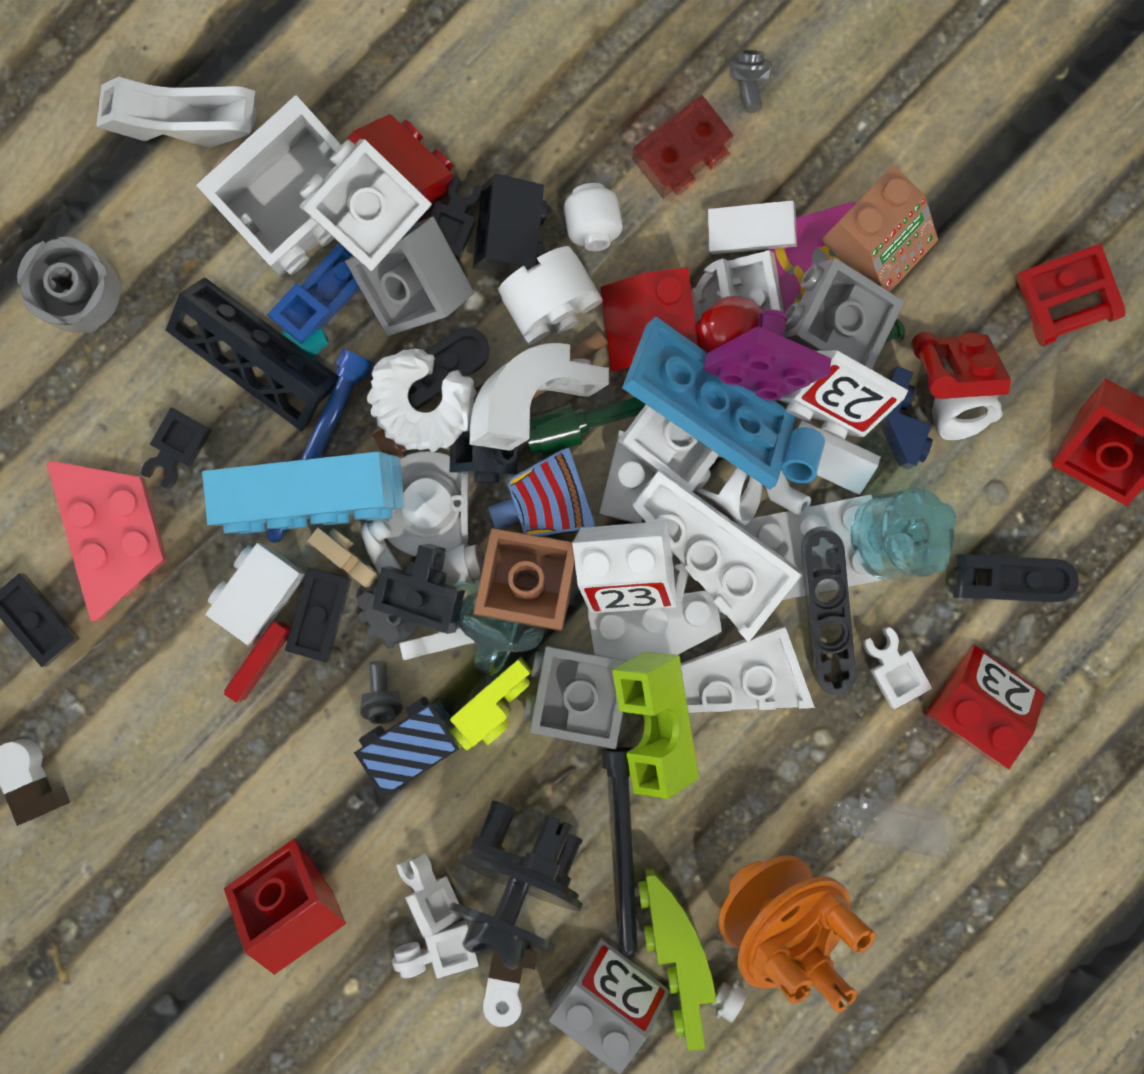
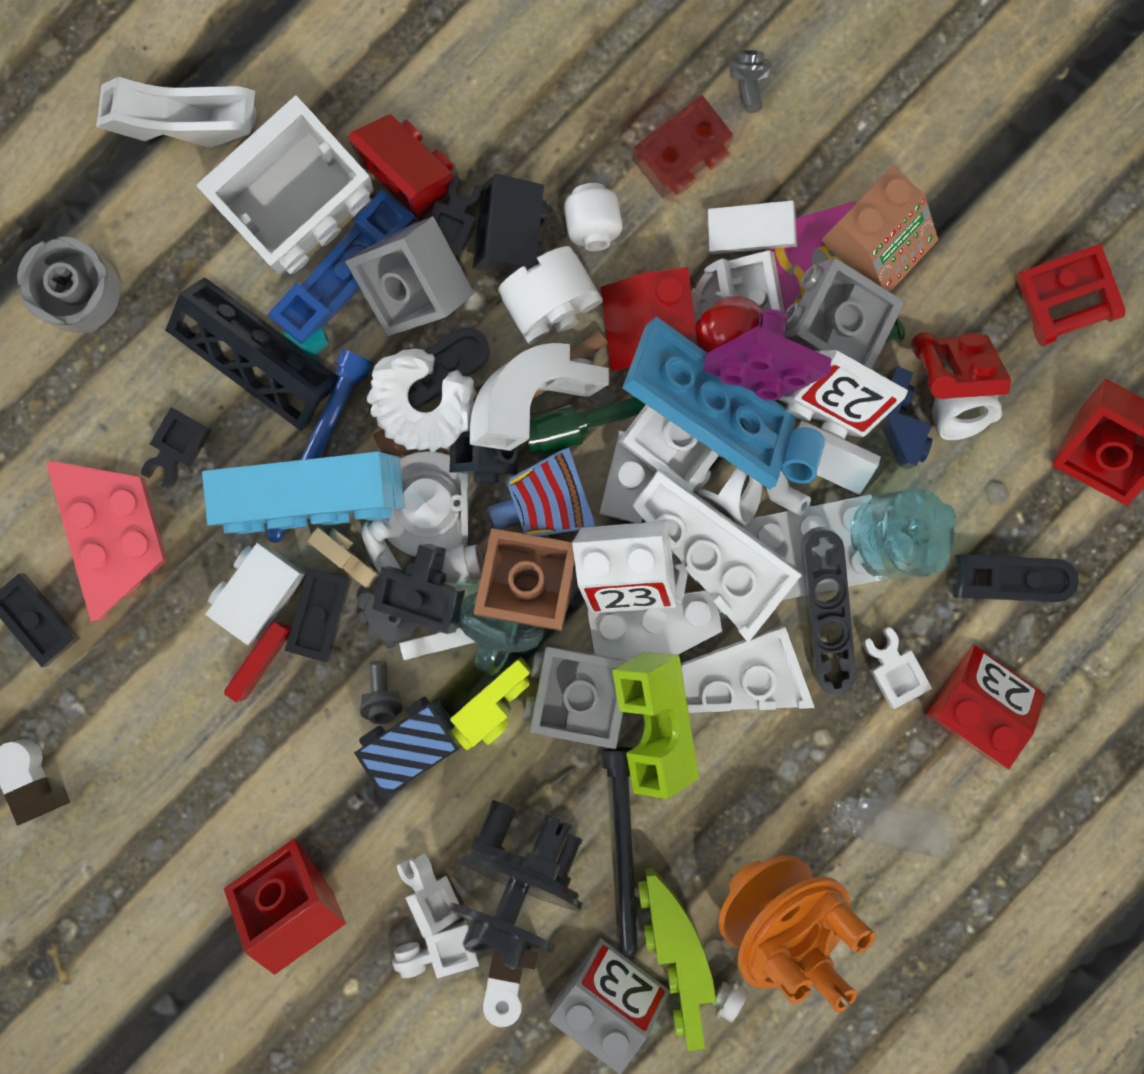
(363, 202): white plate -> none

